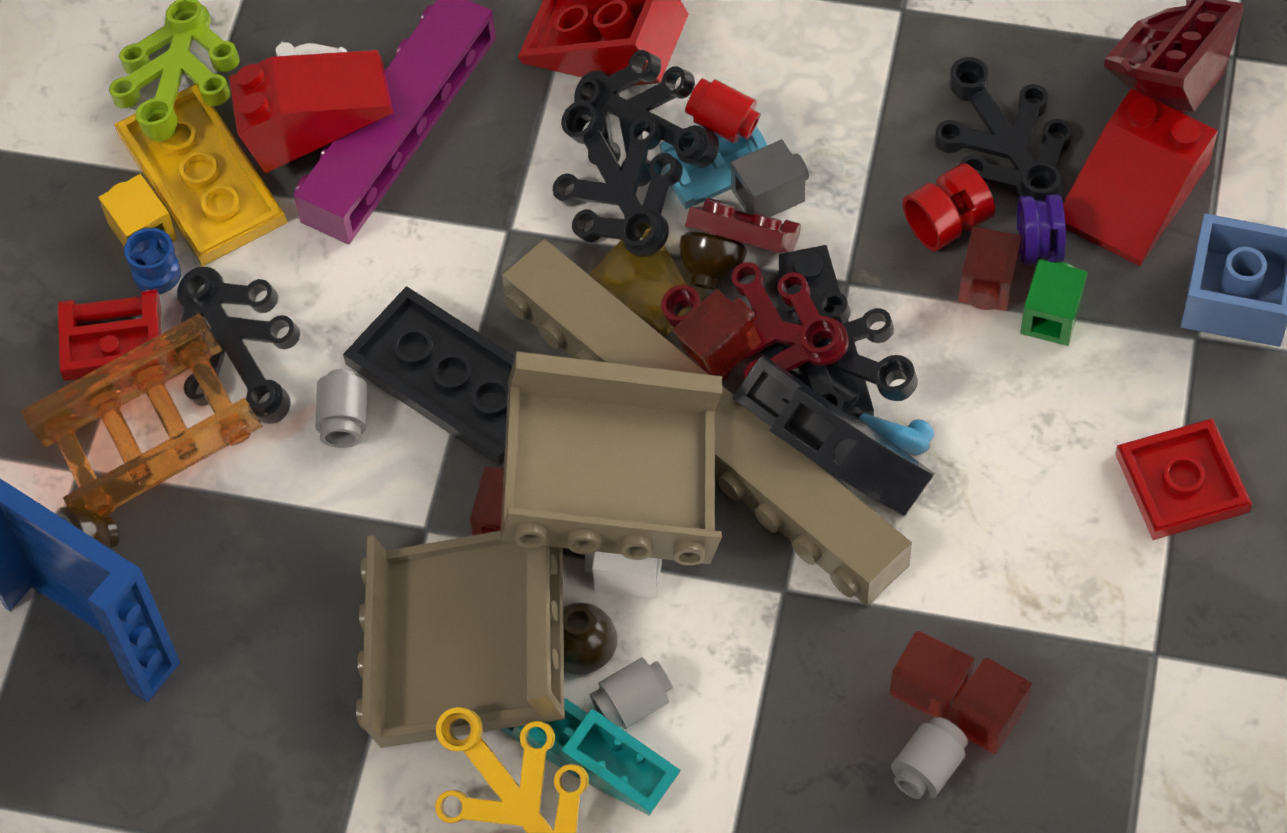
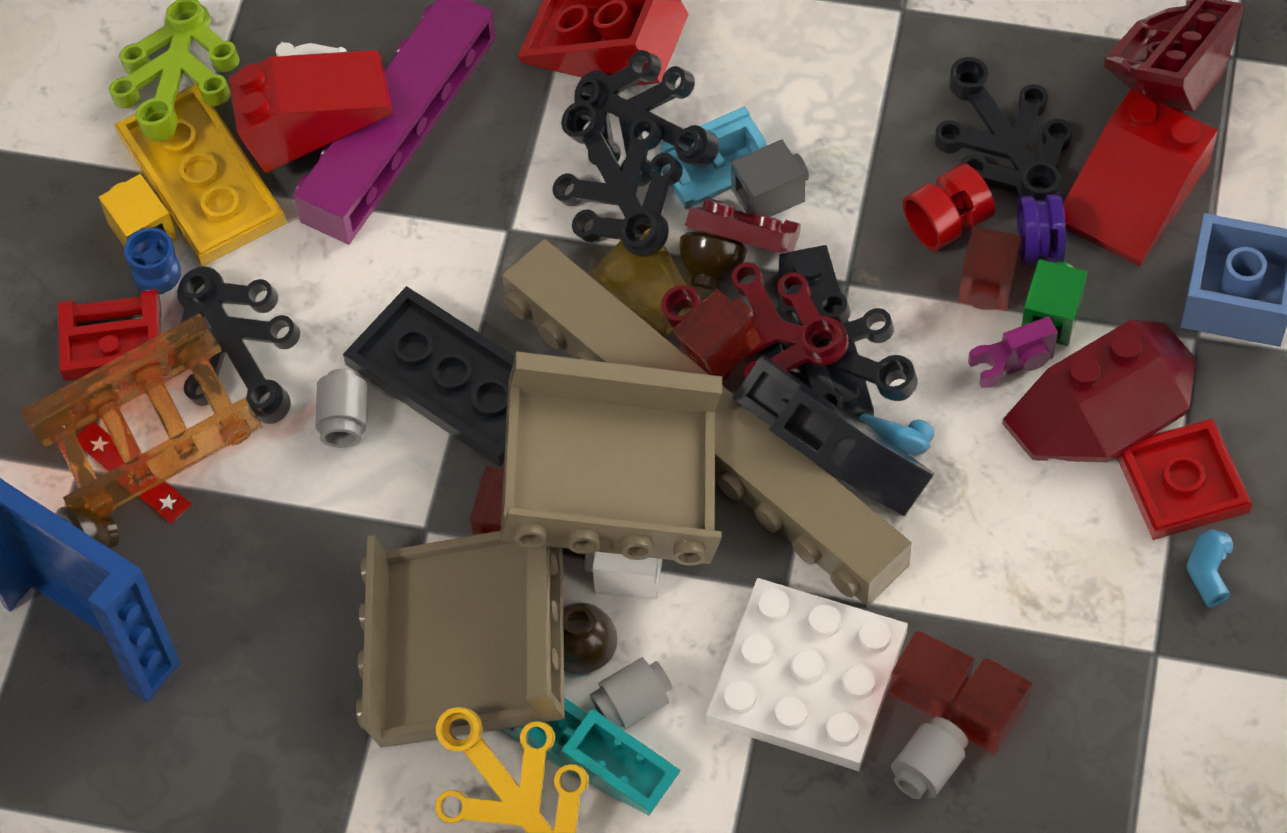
(161, 498): none -> red sticker
(723, 110): red brick -> none
(807, 674): none -> white plate
(1020, 349): none -> magenta plate
(1106, 395): none -> dark red wedge
(1204, 562): none -> dark azure arm

